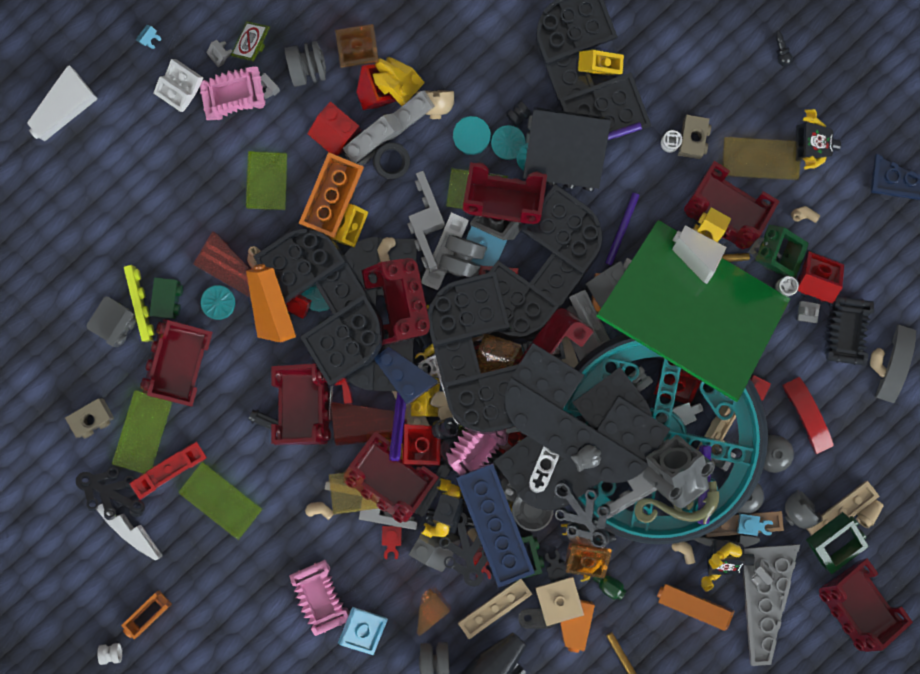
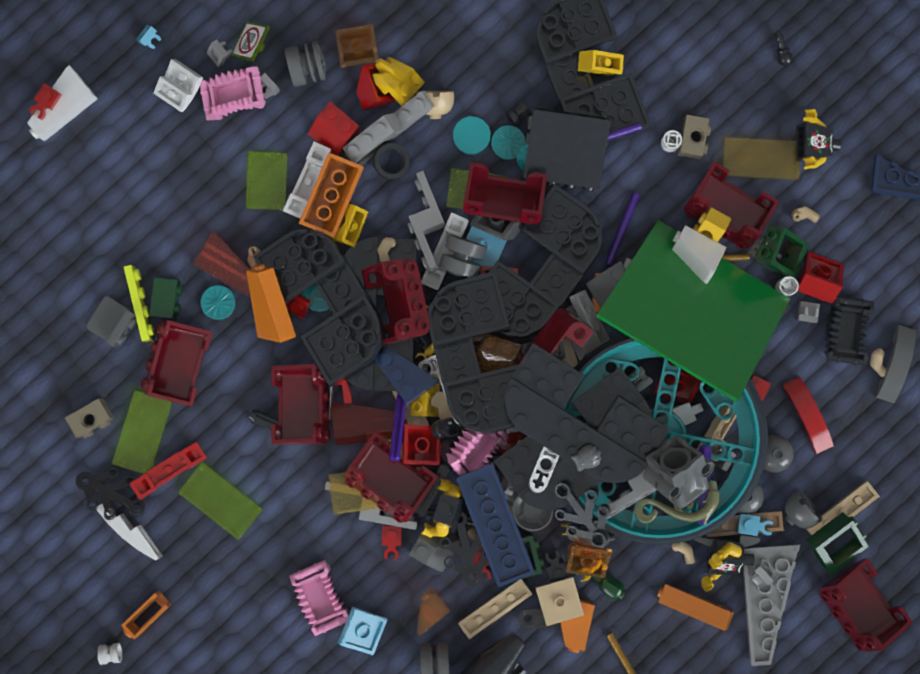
(46, 98): none -> red plate
(298, 199): none -> white slope
(319, 508): tan arm -> none
(869, 514): tan cone -> none

